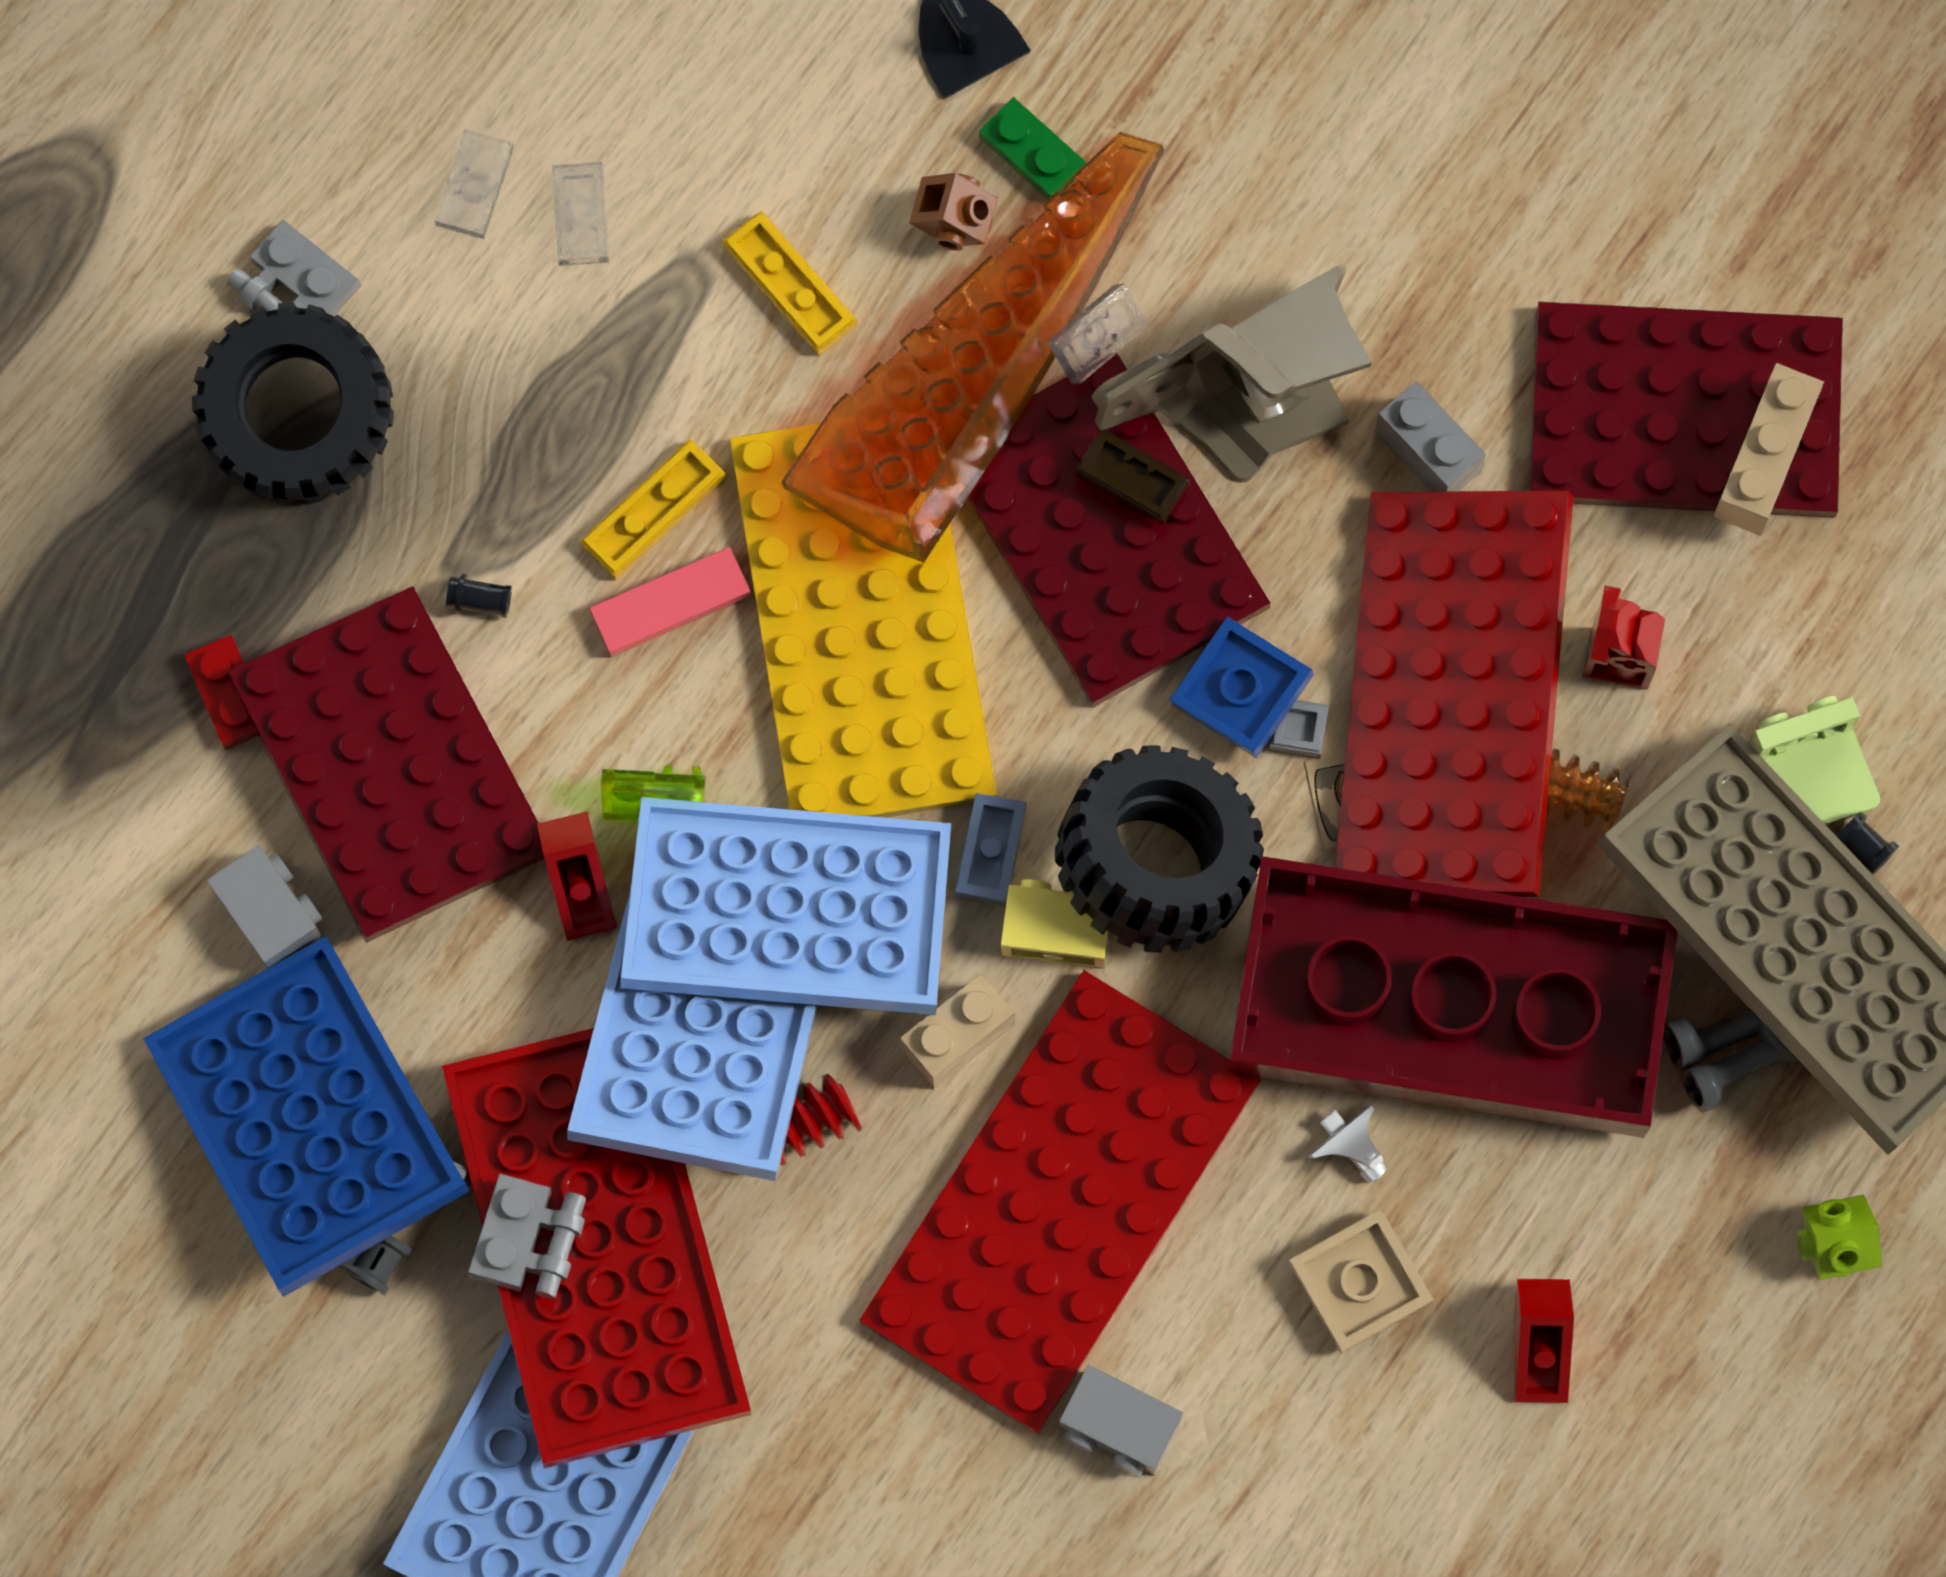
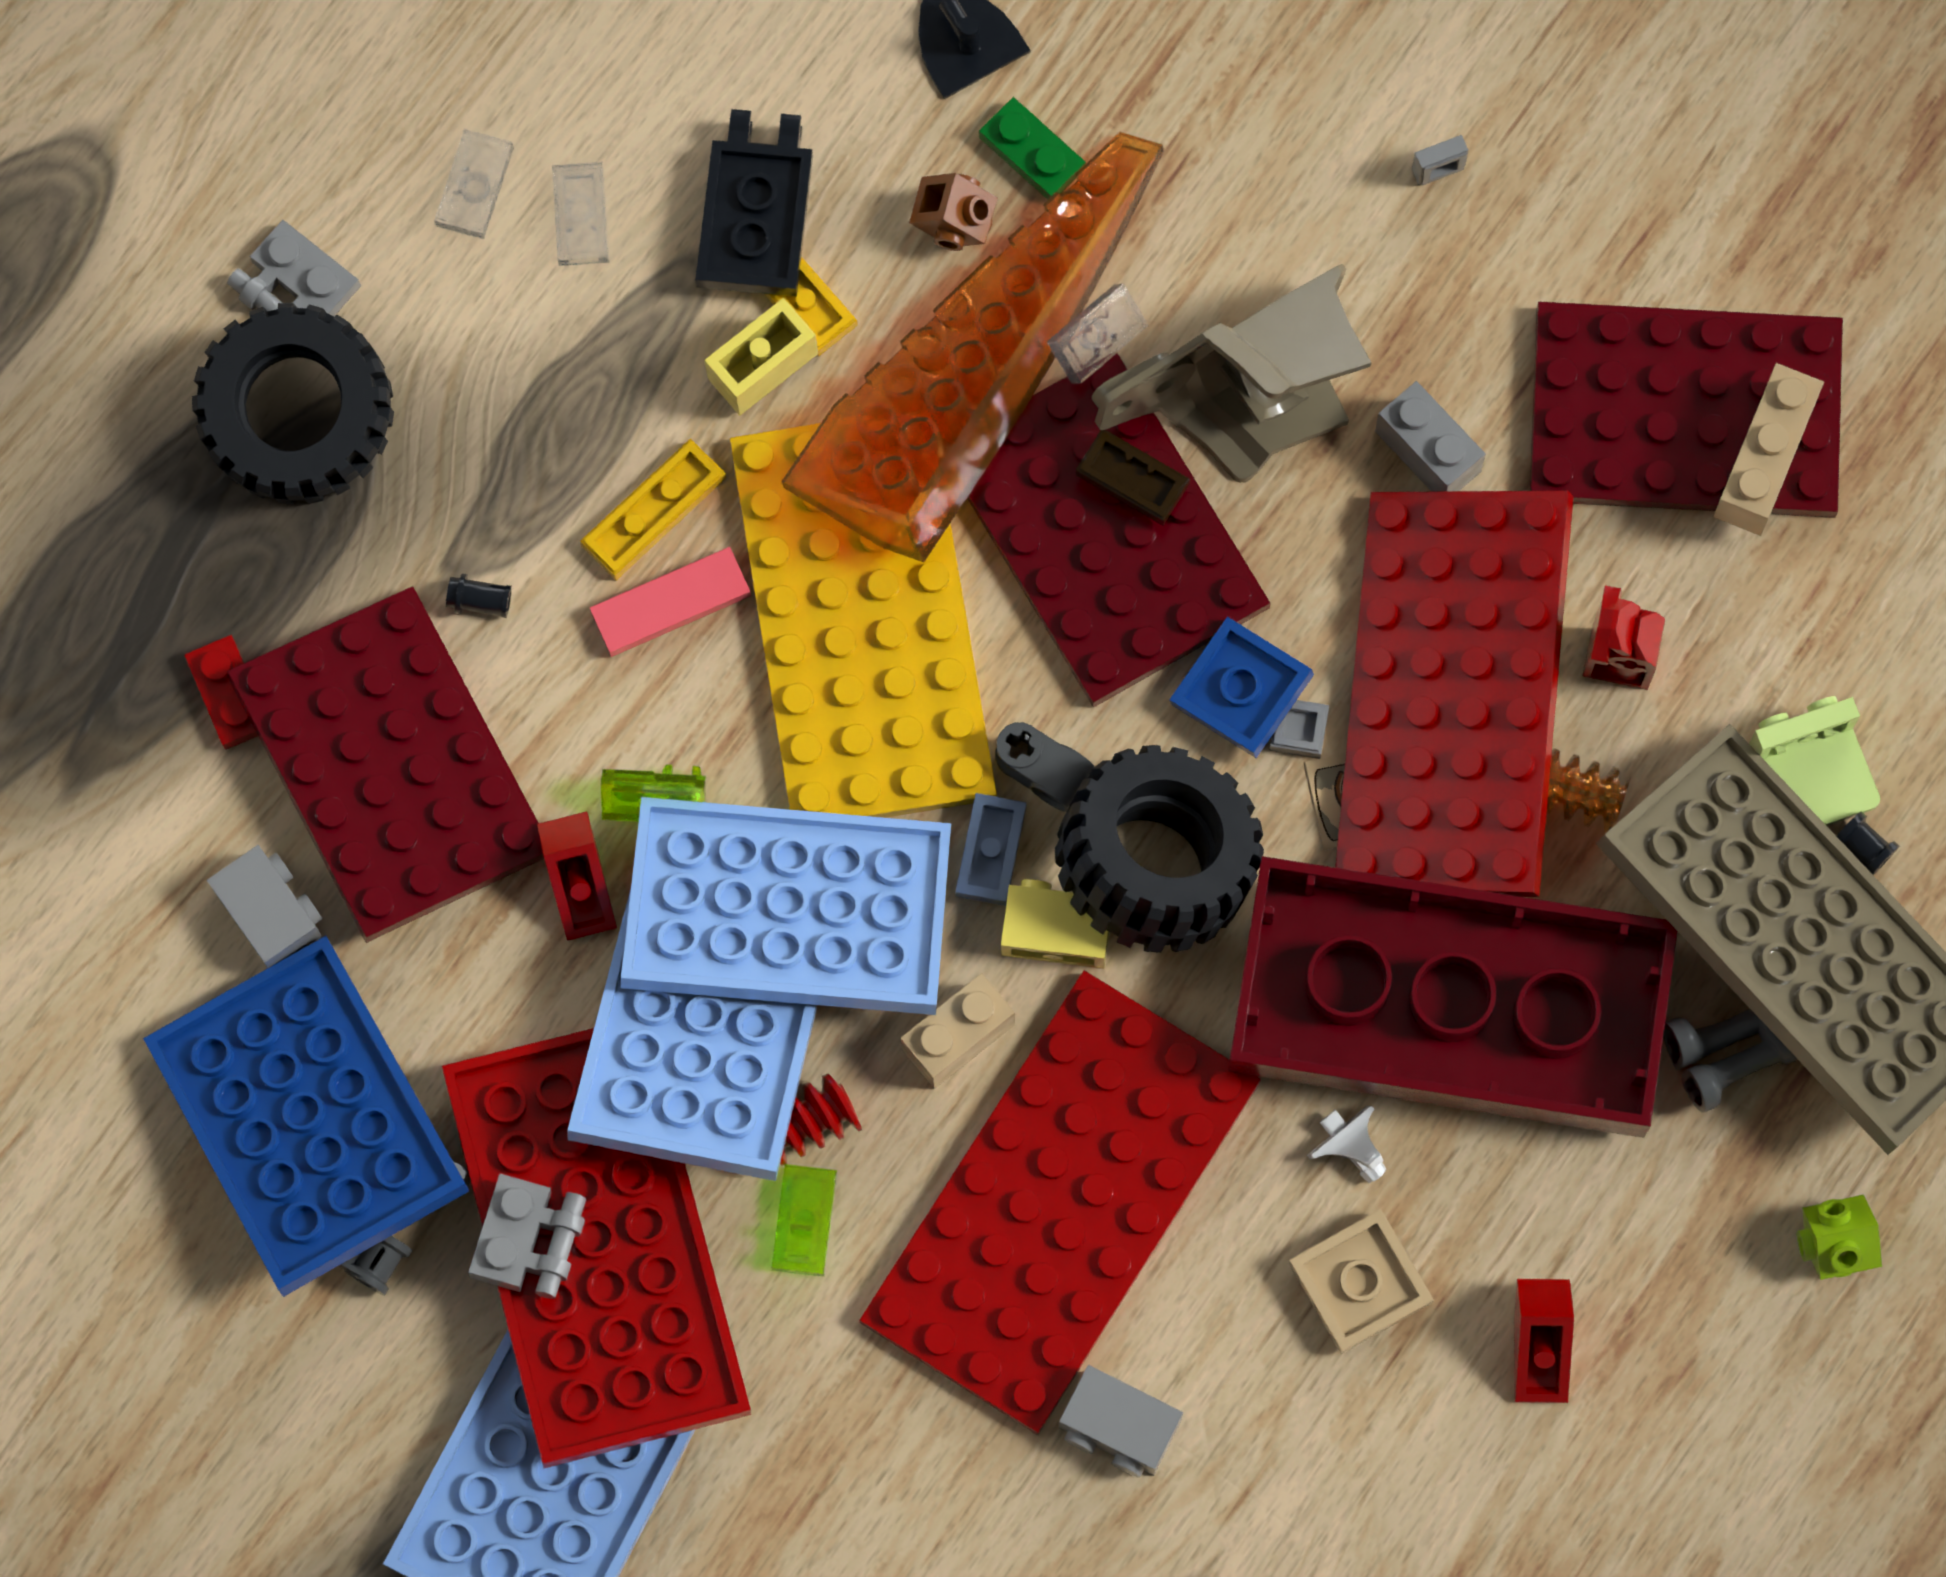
(755, 210): none -> black tile
(761, 356): none -> light yellow brick
(804, 1220): none -> clear neon green plate
(1049, 769): none -> dark grey piece
(1440, 160): none -> light grey tile

